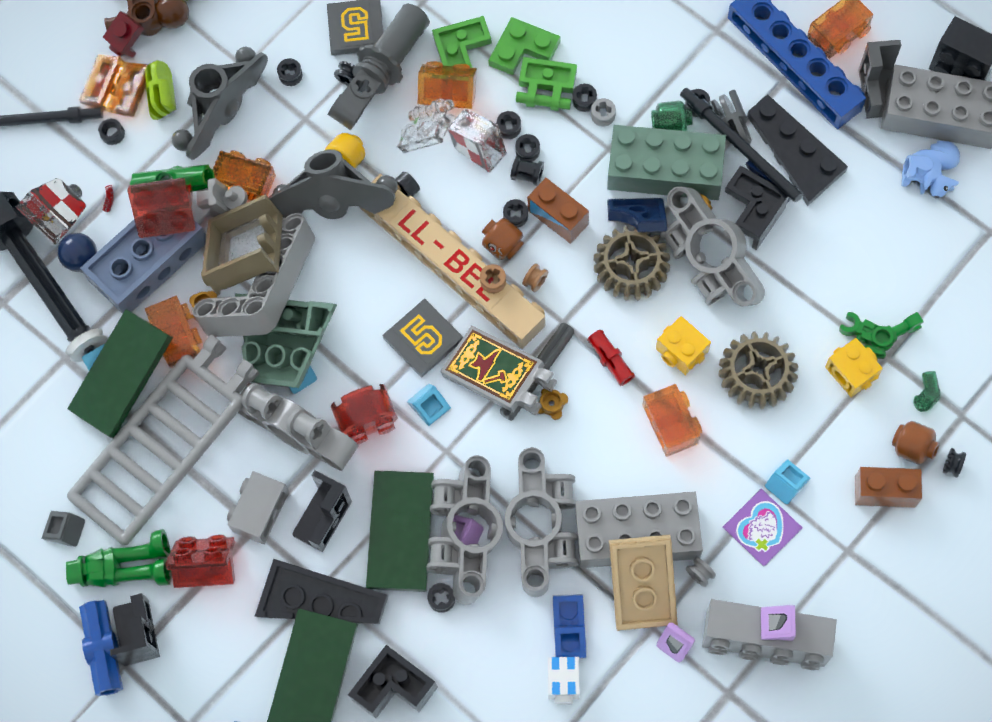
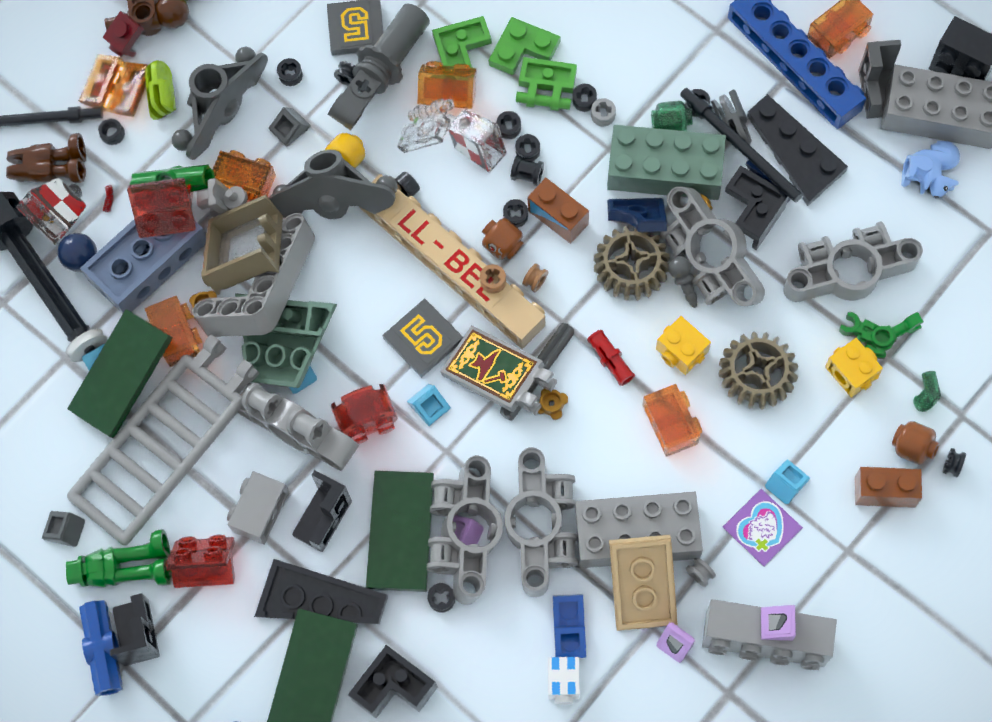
(39, 161): none -> reddish brown piece
(288, 125): none -> dark grey slope
(680, 269): none -> dark grey bar
(869, 244): none -> light grey piece

